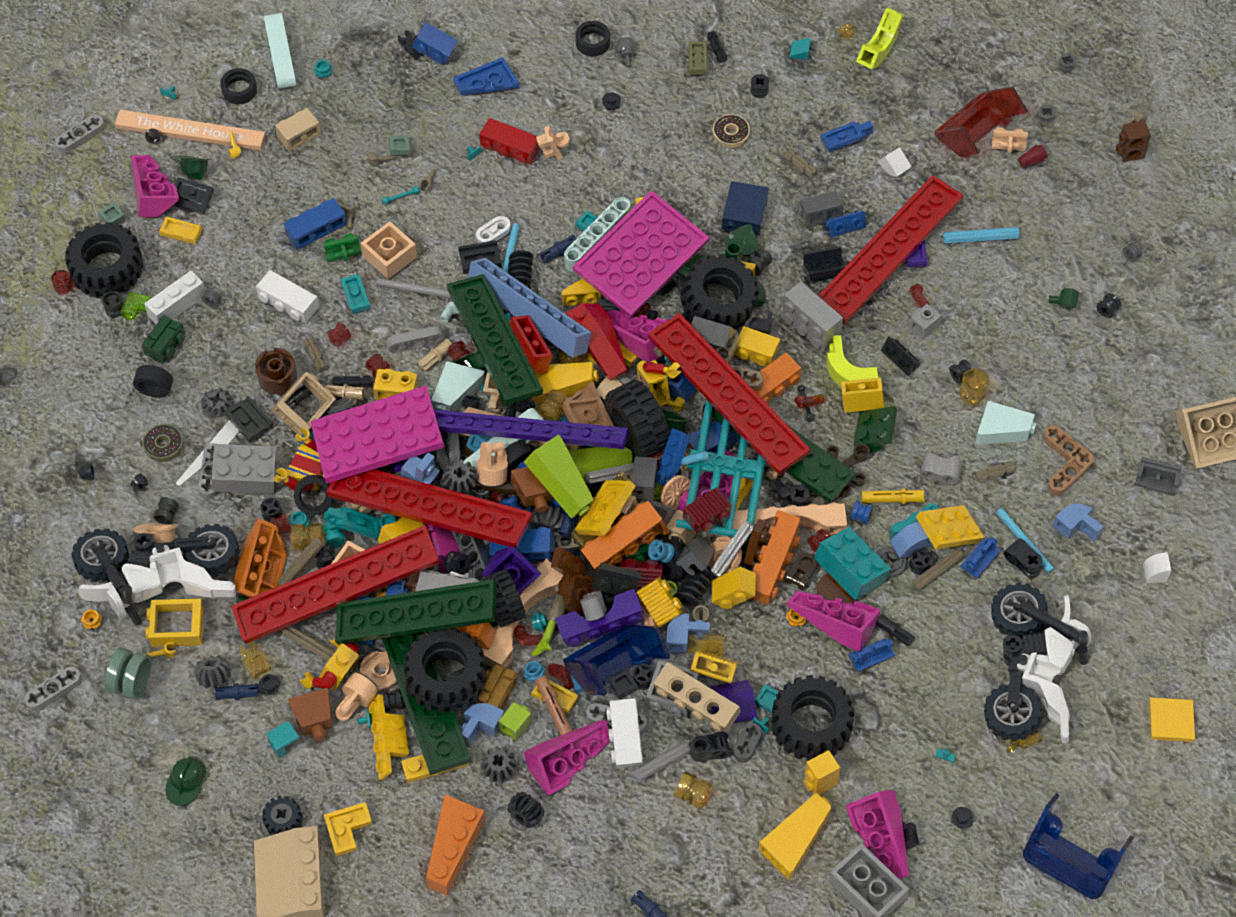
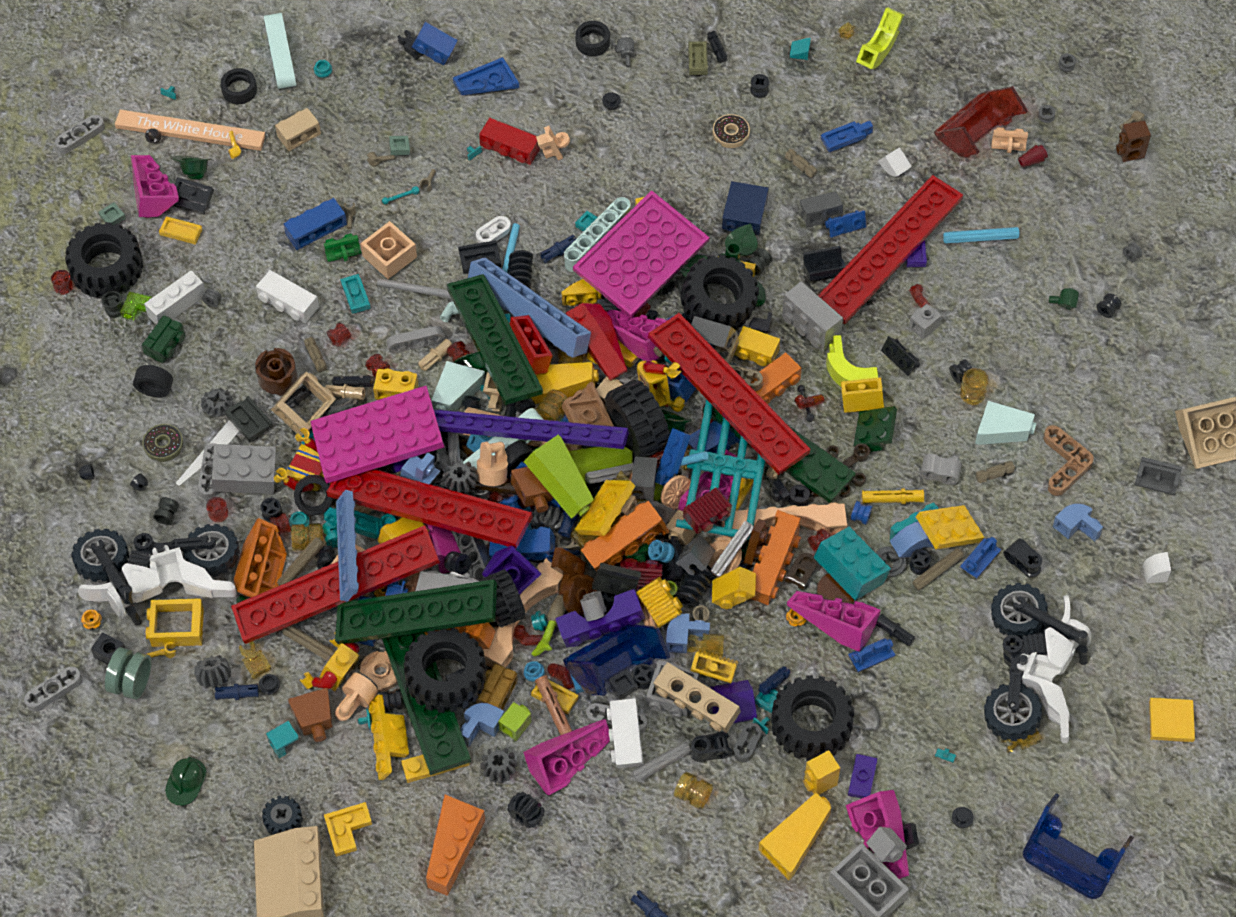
(103, 645): none -> black brick
(160, 532): light nougat piece -> none
(213, 506): none -> clear red wheel
(346, 546): none -> medium blue plate
(774, 680): none -> dark blue axle
(862, 776): none -> dark purple plate
(886, 845): none -> light grey brick
(1020, 534): medium azure bar -> none

